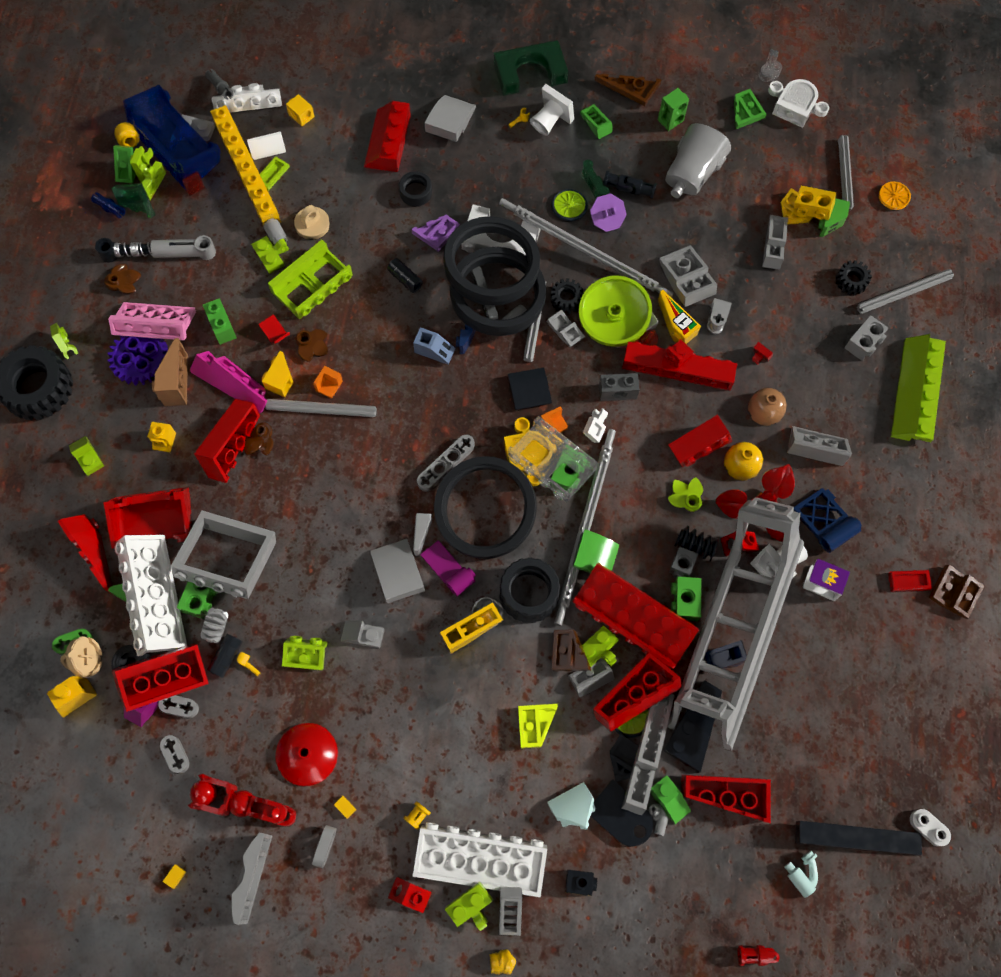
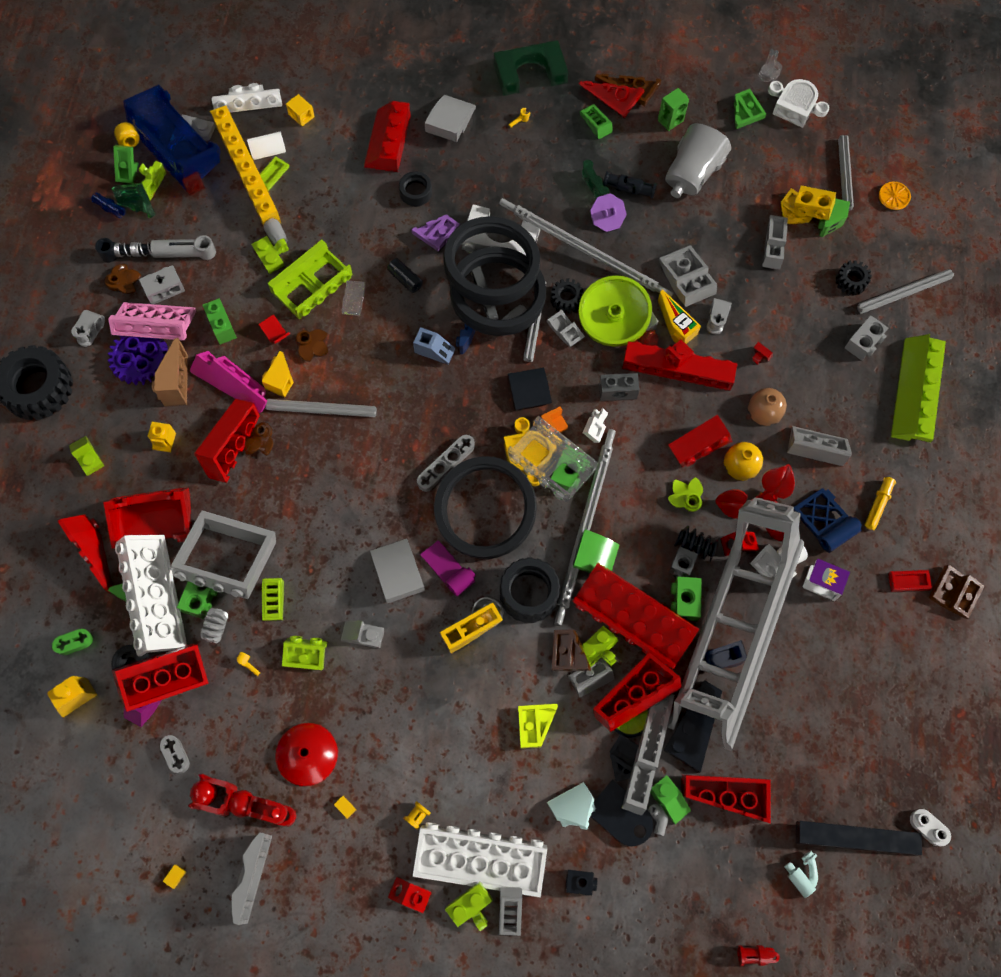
(61, 339): lime plate -> none
(82, 657): tan tile -> none
(87, 325): none -> light grey piece
(140, 157): lime plate -> none
(162, 284): none -> light grey brick
(177, 711): light grey beam -> none
(221, 86): dark grey pin -> none
(224, 655): black axle -> none
(265, 599): none -> lime slope
(312, 222): tan tile -> none
(324, 846): light grey beam -> none
(328, 382): orange panel -> none
(353, 298): none -> clear slope
(422, 526): light grey slope -> none
(502, 962): yellow arm -> none
(555, 106): white plant -> none
(569, 205): lime wheel -> none
(618, 98): none -> red wing
(877, 509): none -> yellow axle

